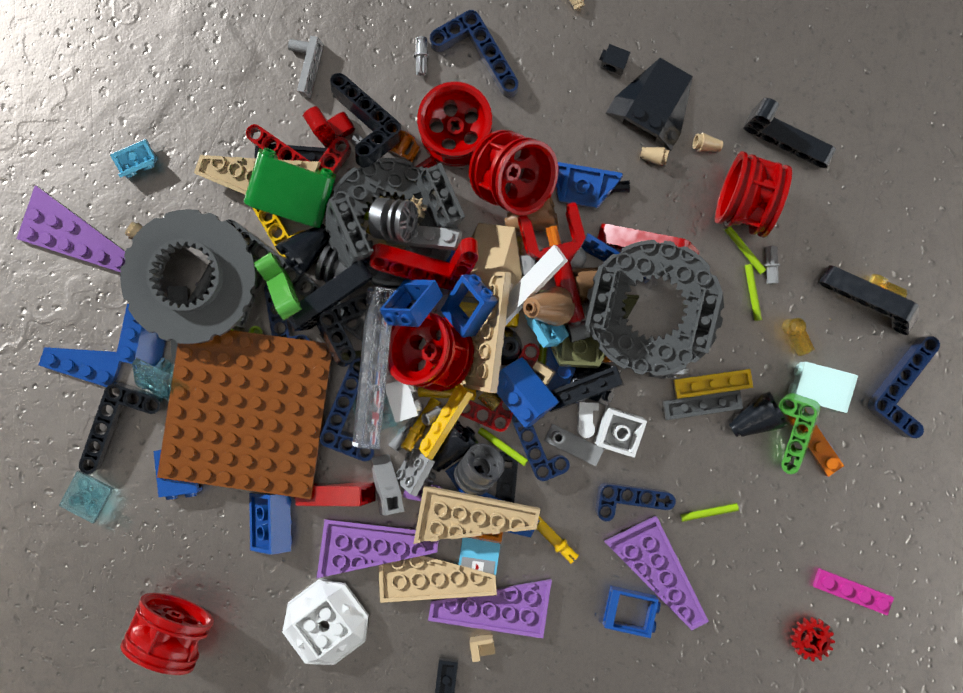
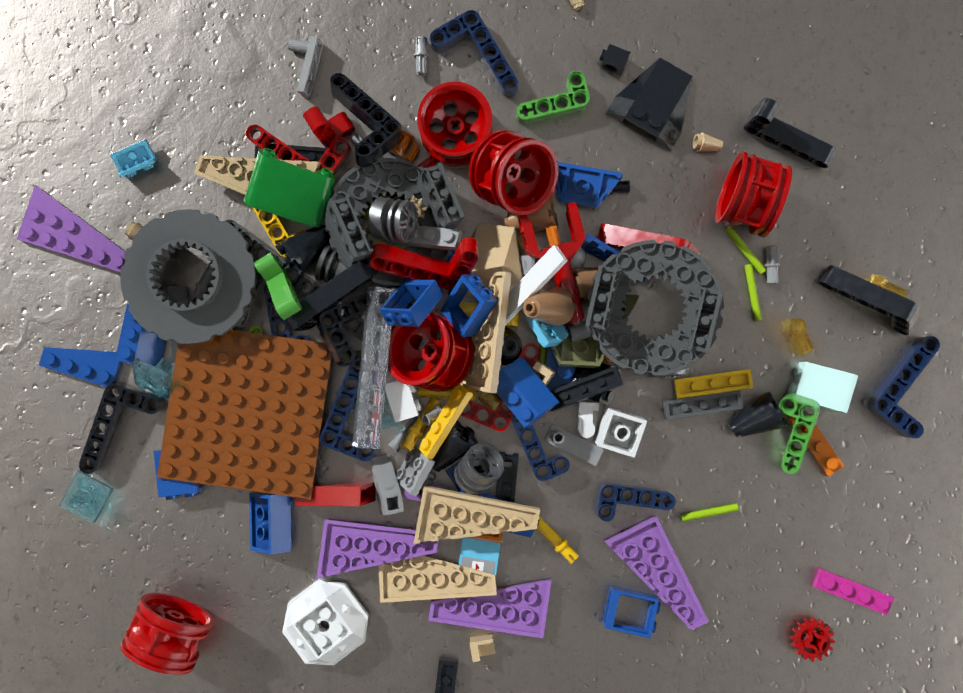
(502, 446): lime bar -> none
(550, 102): none -> bright green beam
(655, 155): tan cone -> none

